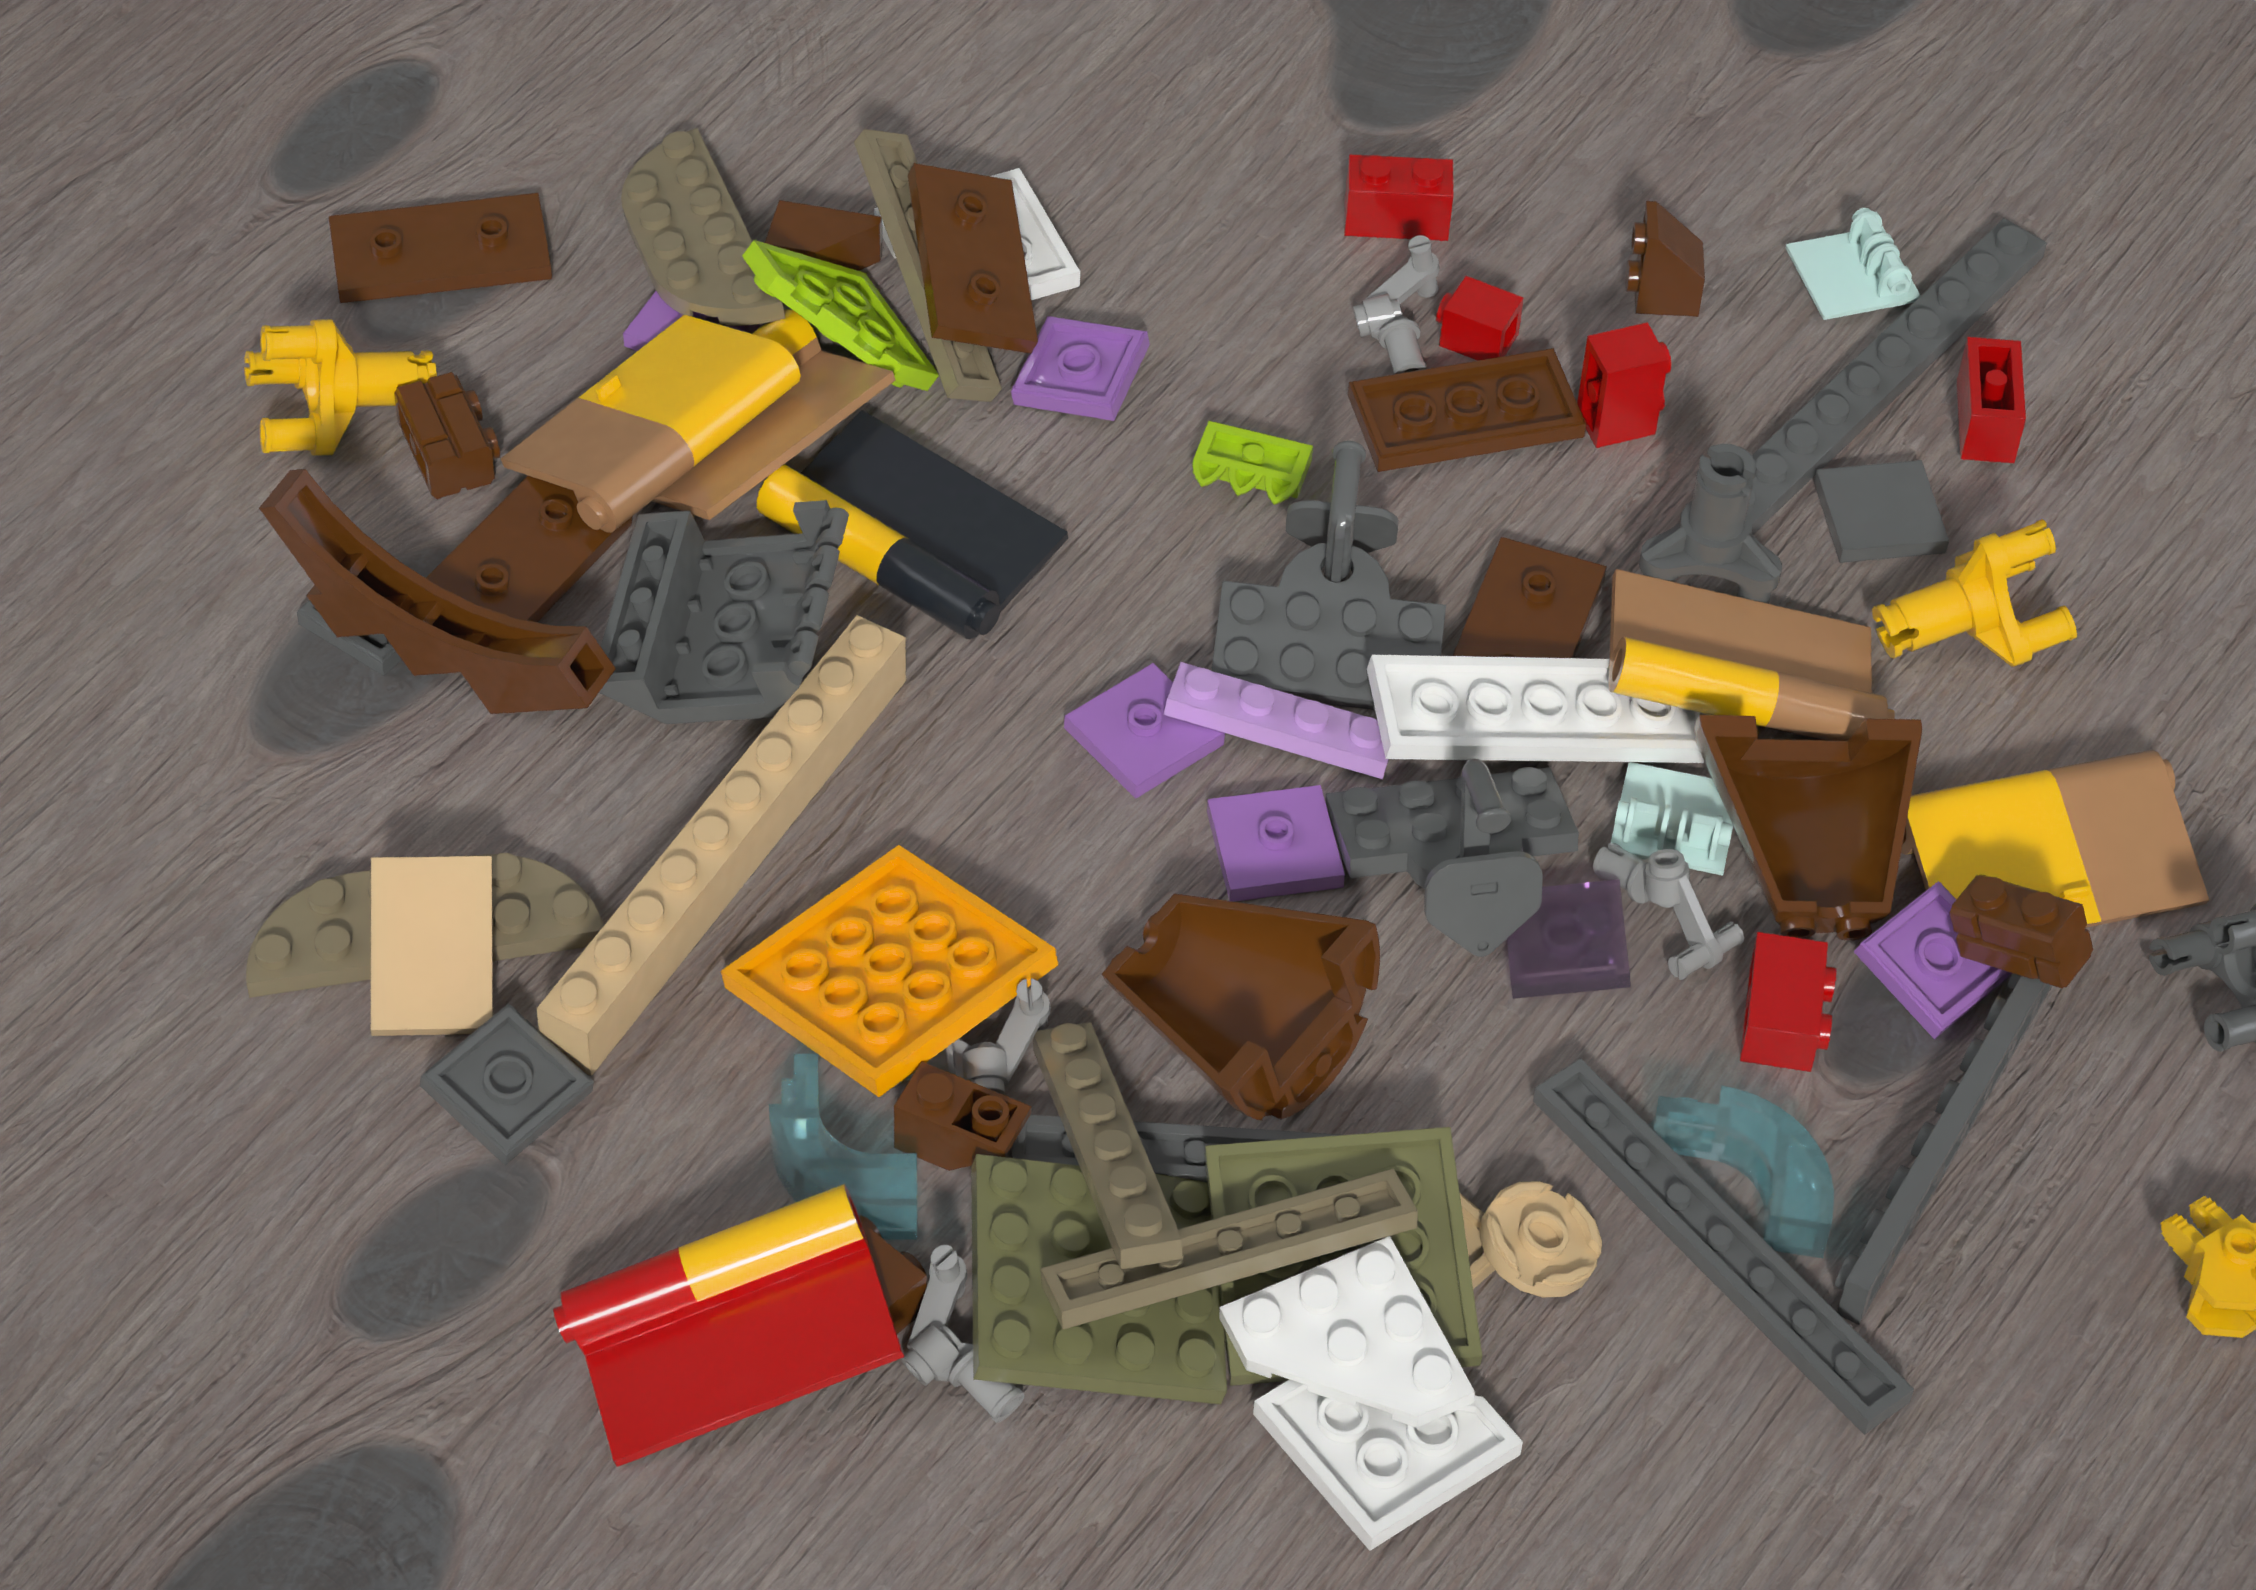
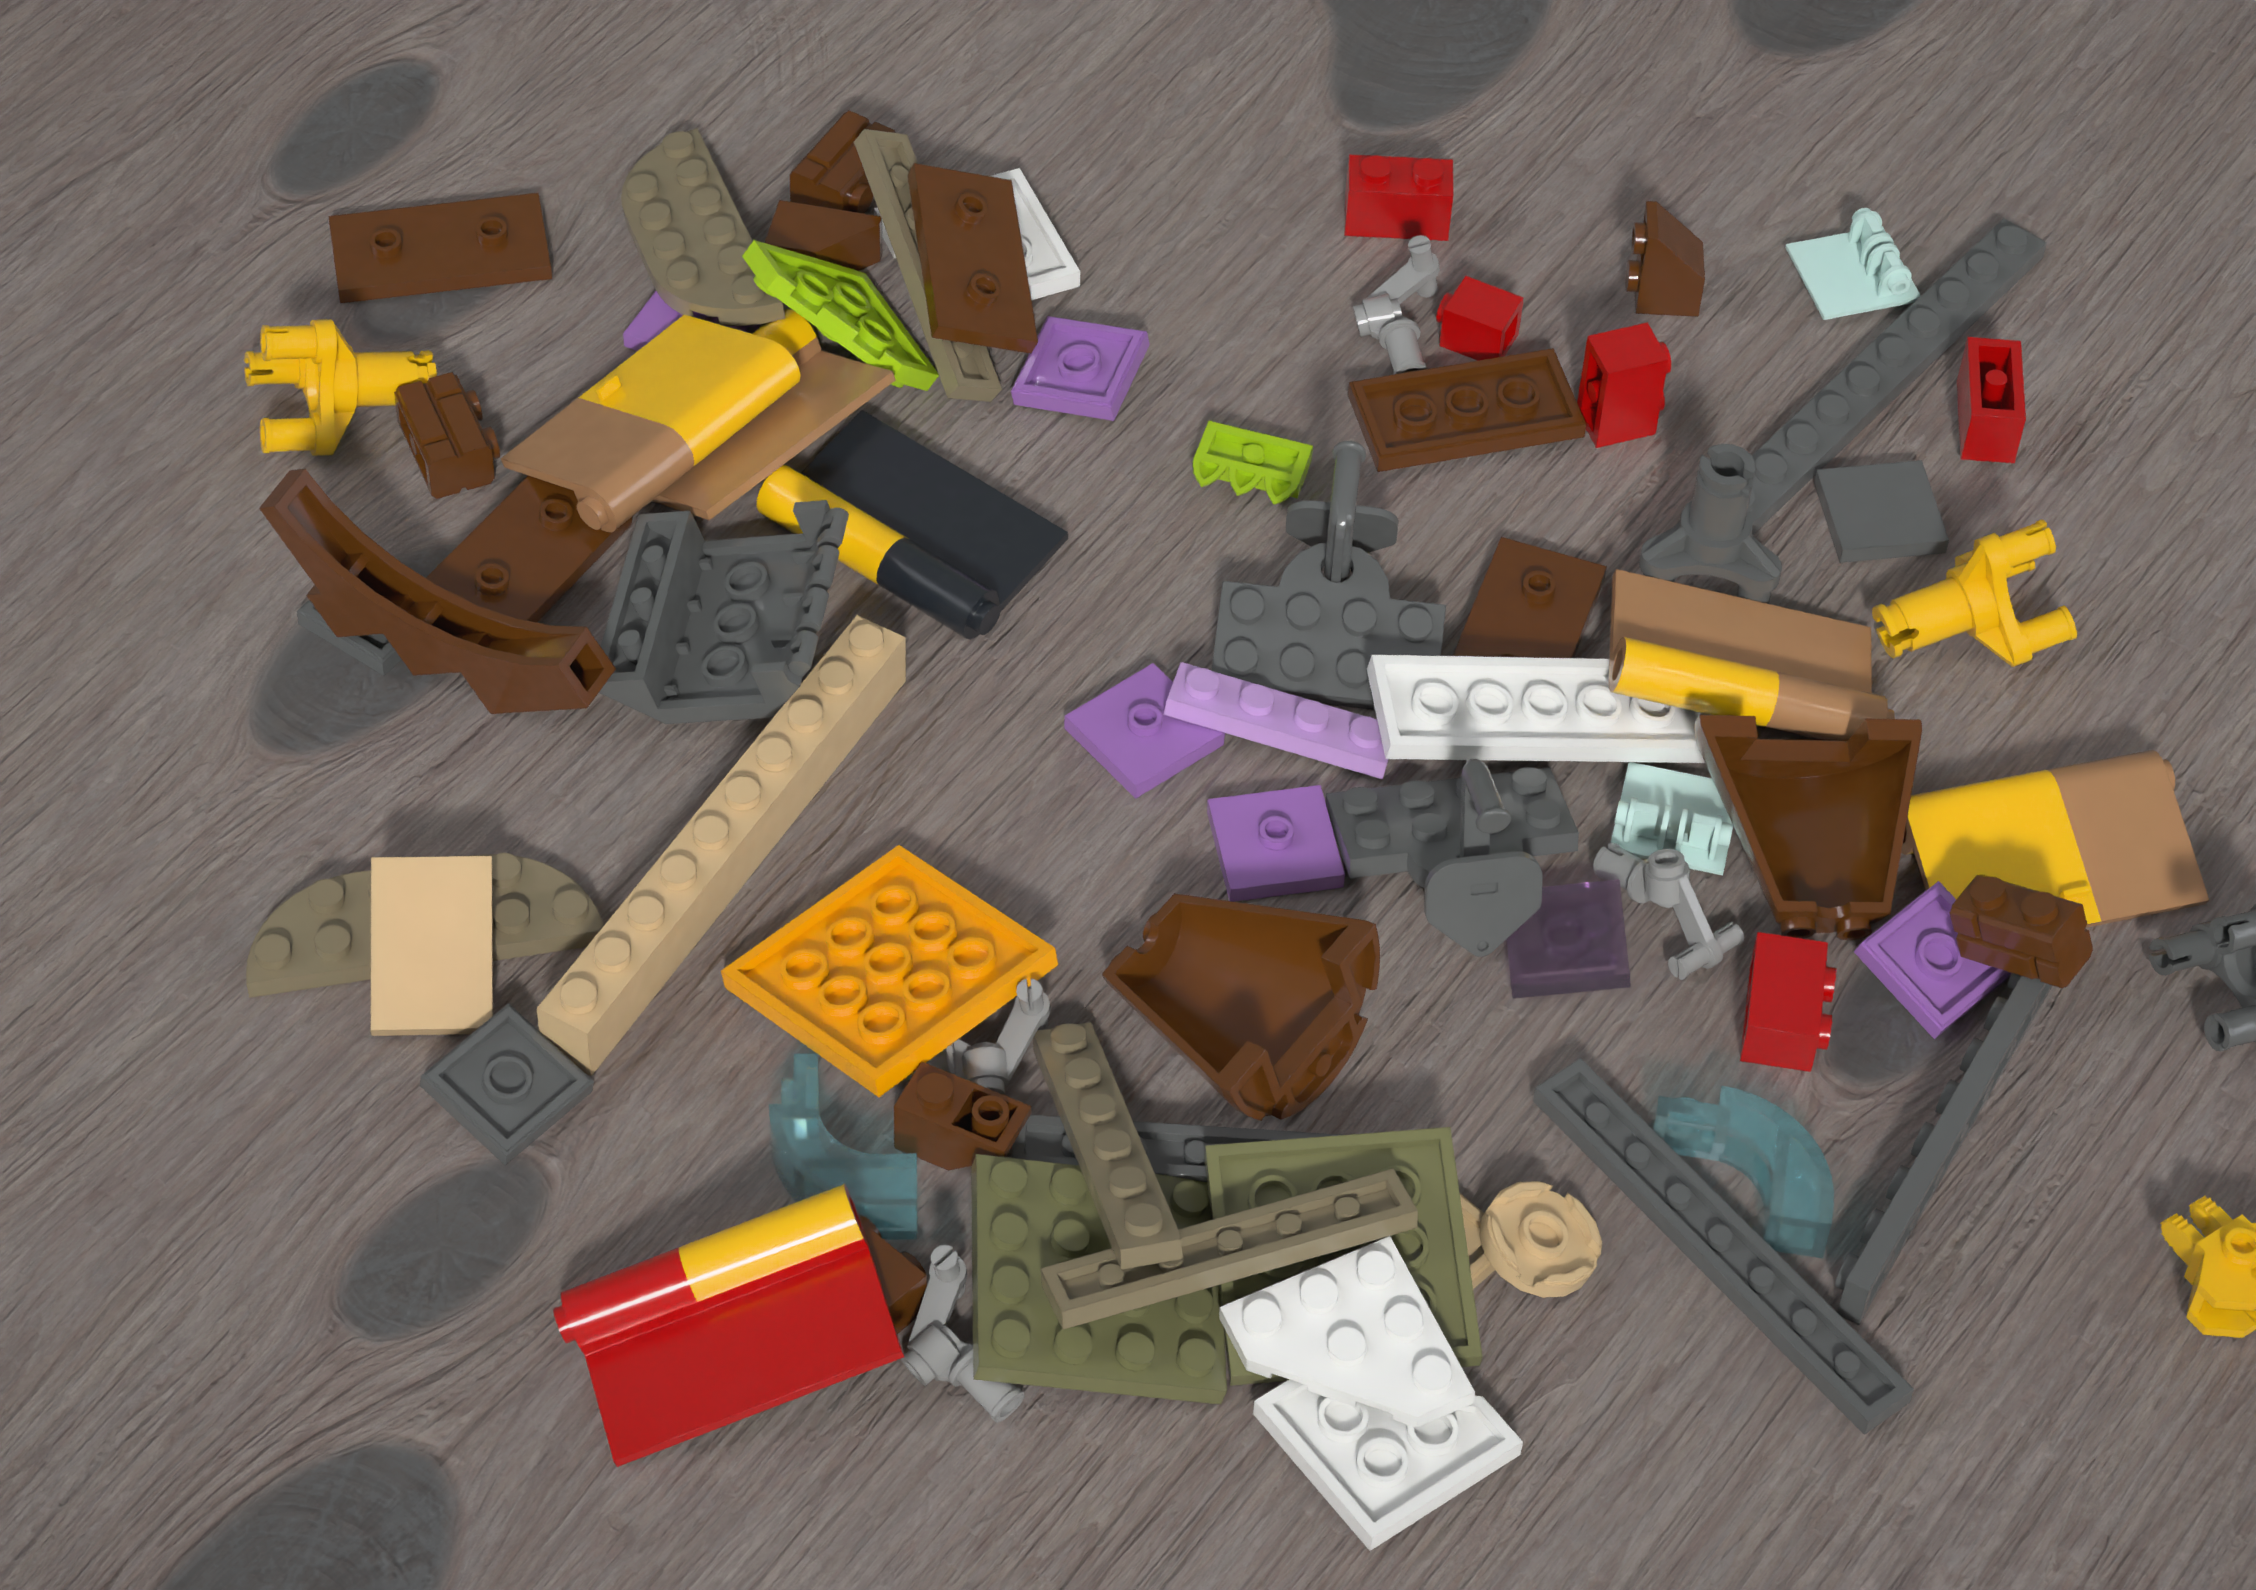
(832, 169): none -> reddish brown brick

